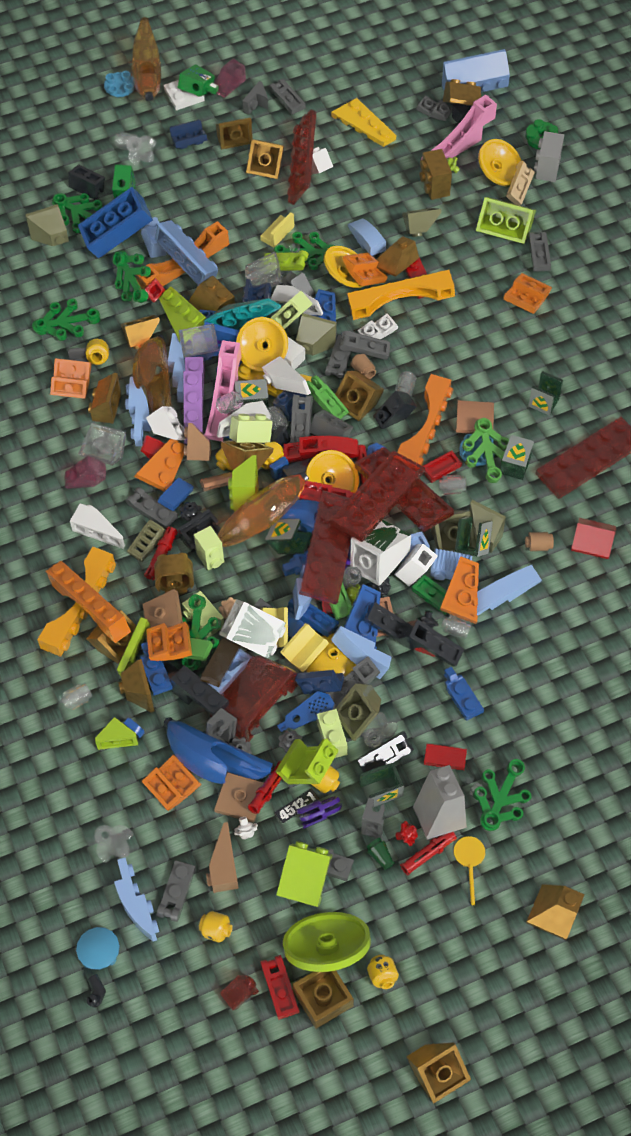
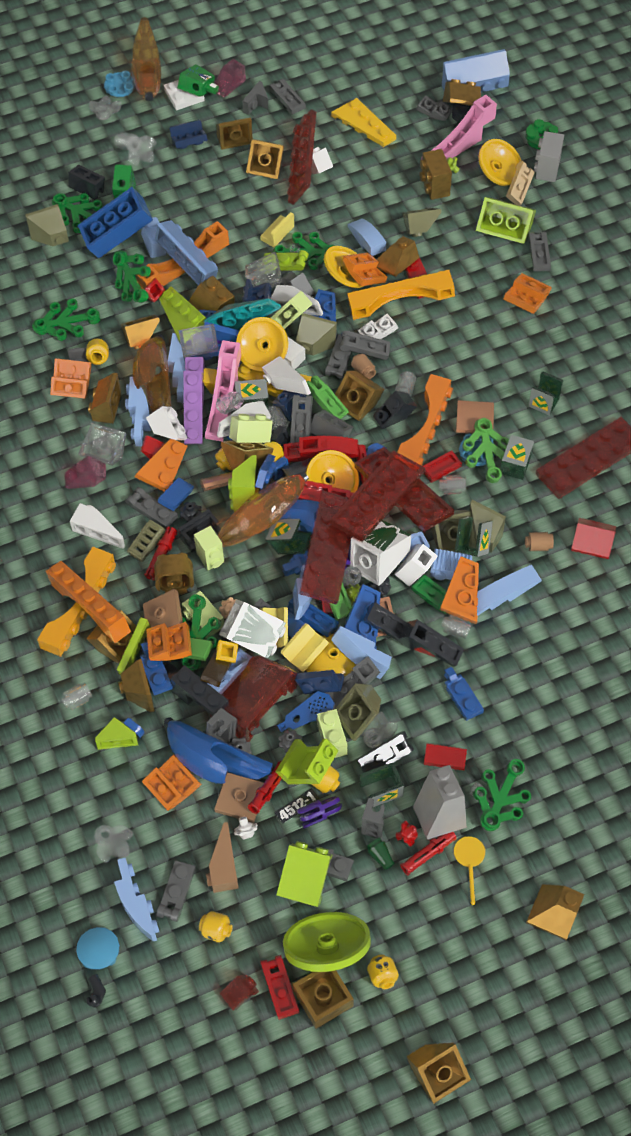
(104, 108): none -> clear plate
(198, 445): medium nougat slope -> none
(209, 379): none -> yellow slope
(226, 651): none -> yellow slope
(266, 472): none -> blue wing
(428, 619): black plant -> none

